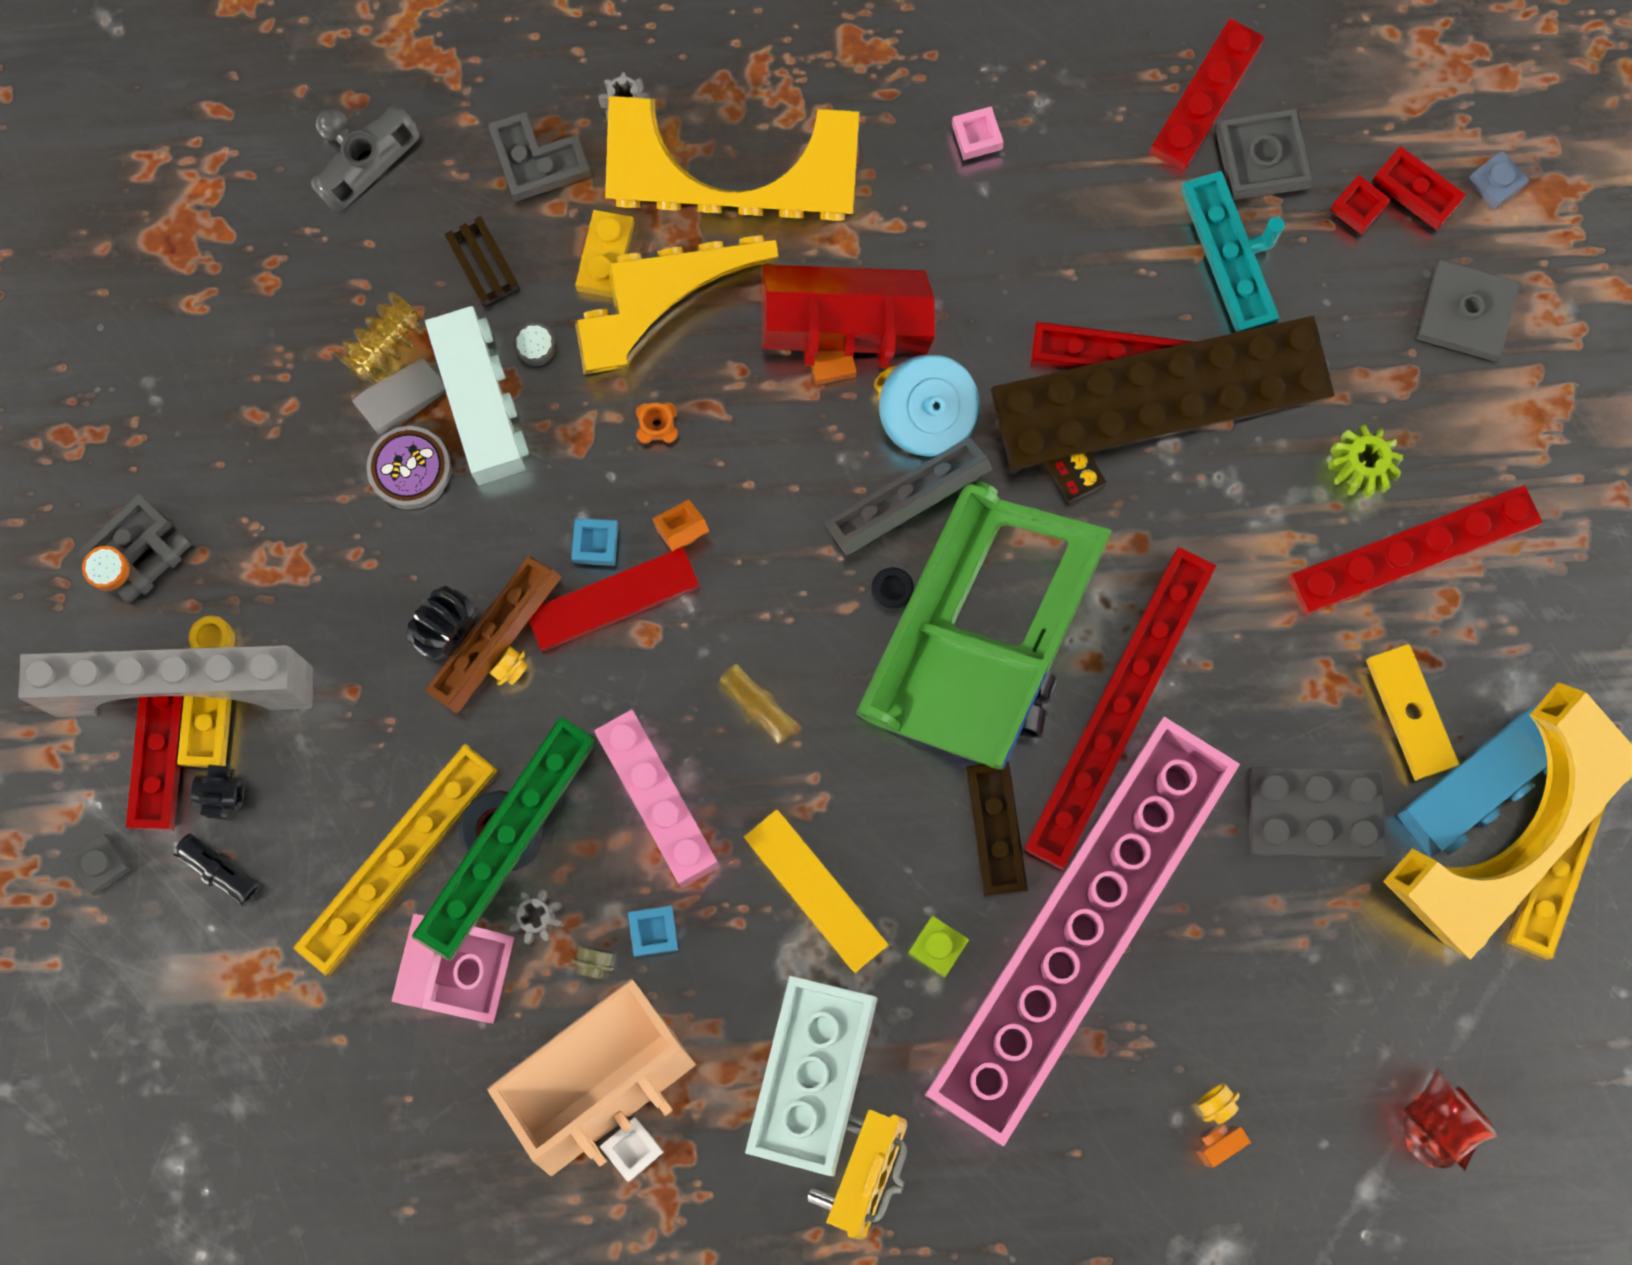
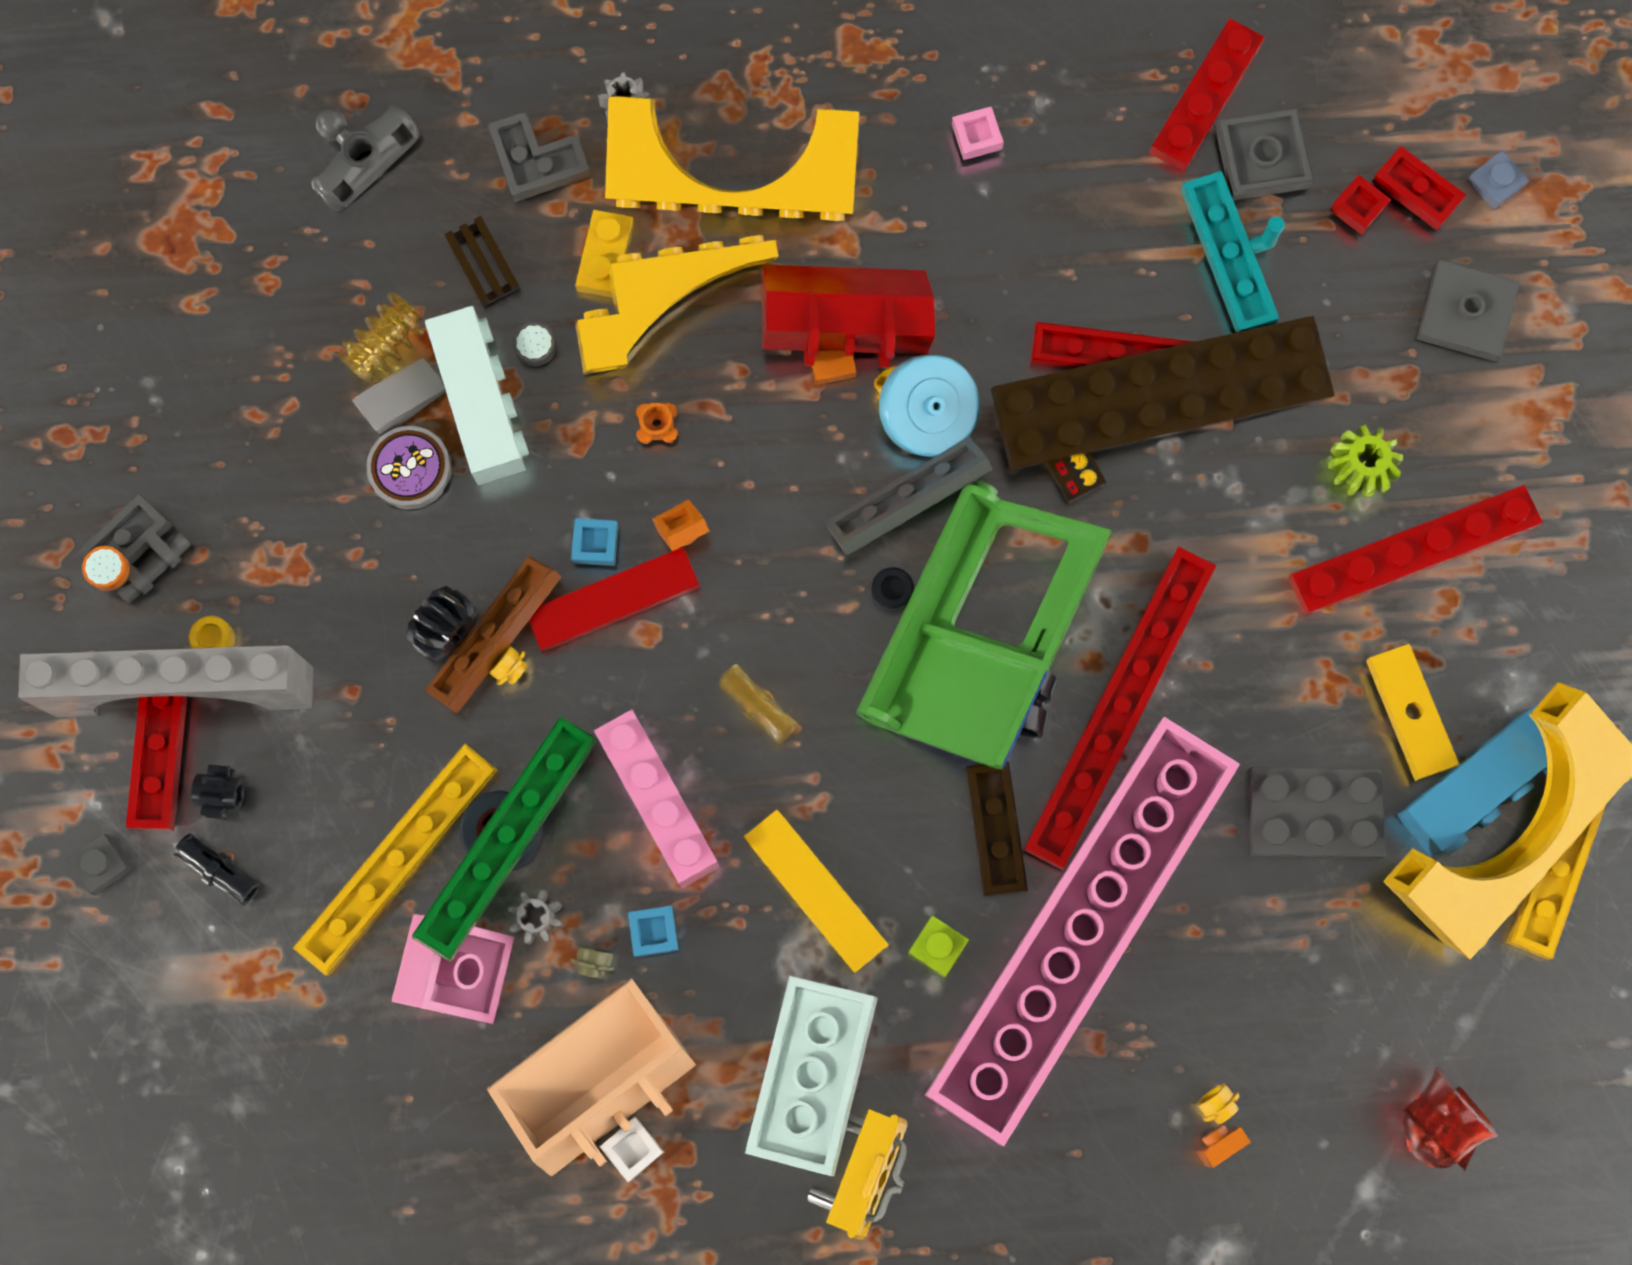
(204, 732): yellow plate -> none

